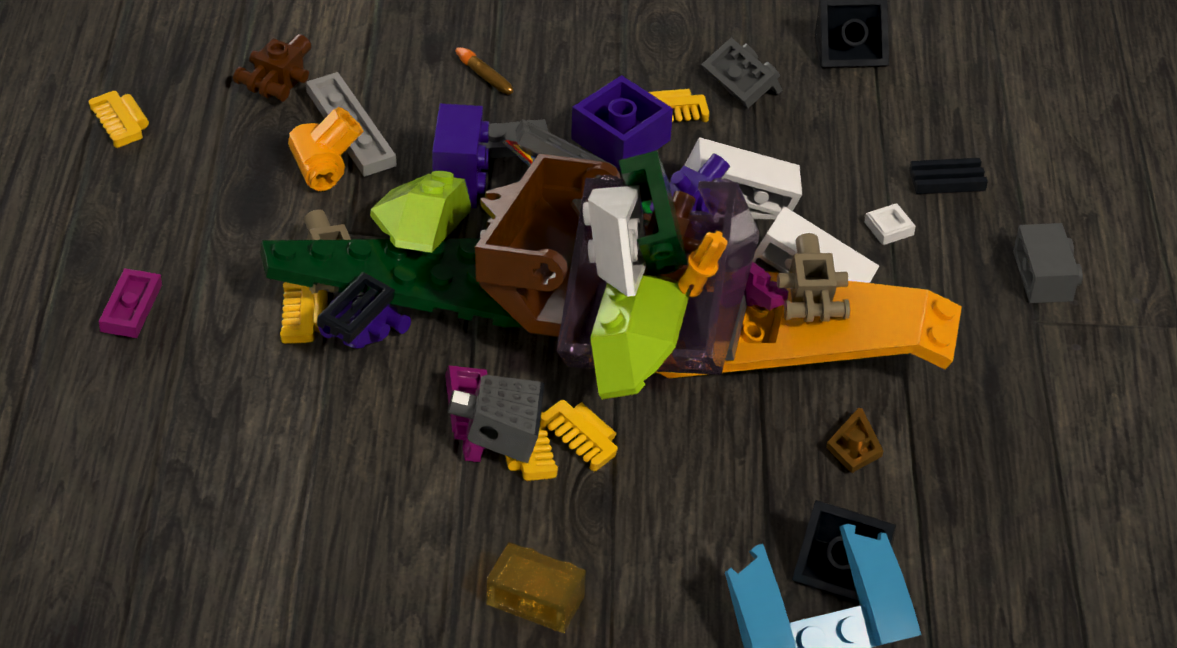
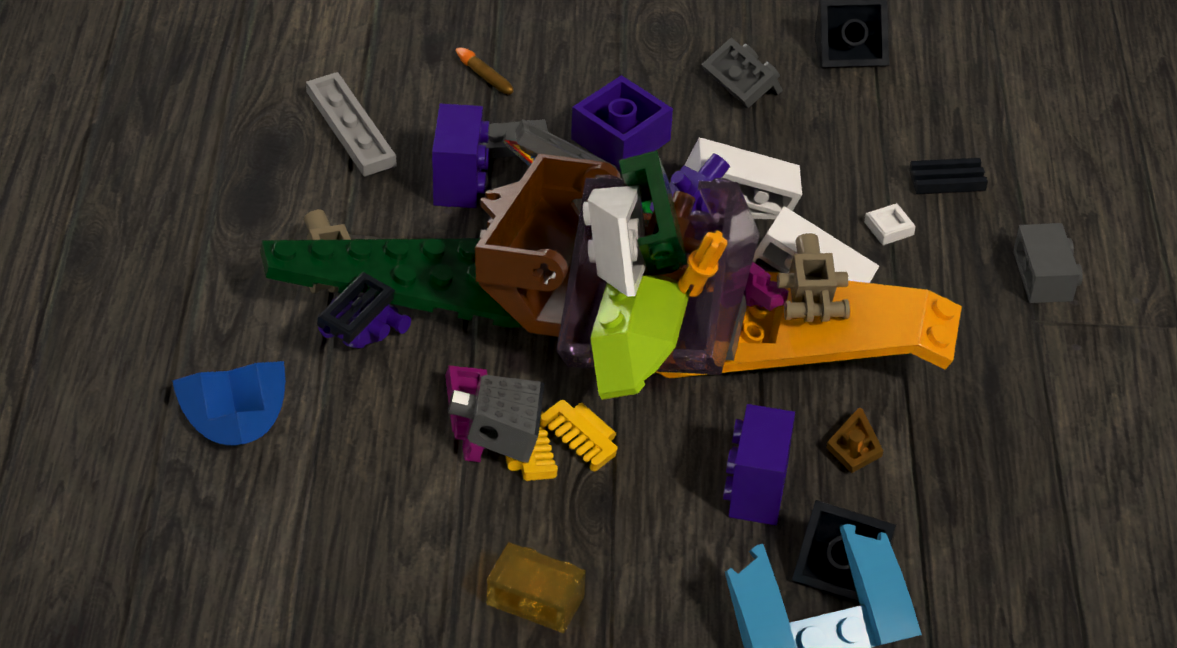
(119, 117): yellow piece -> none
(130, 303): magenta plate -> none
(235, 403): none -> blue brick
(276, 68): reddish brown piece -> none
(301, 313): yellow piece -> none
(320, 148): light orange piece -> none
(423, 211): lime wedge -> none
(683, 101): yellow piece -> none
(759, 464): none -> dark purple brick

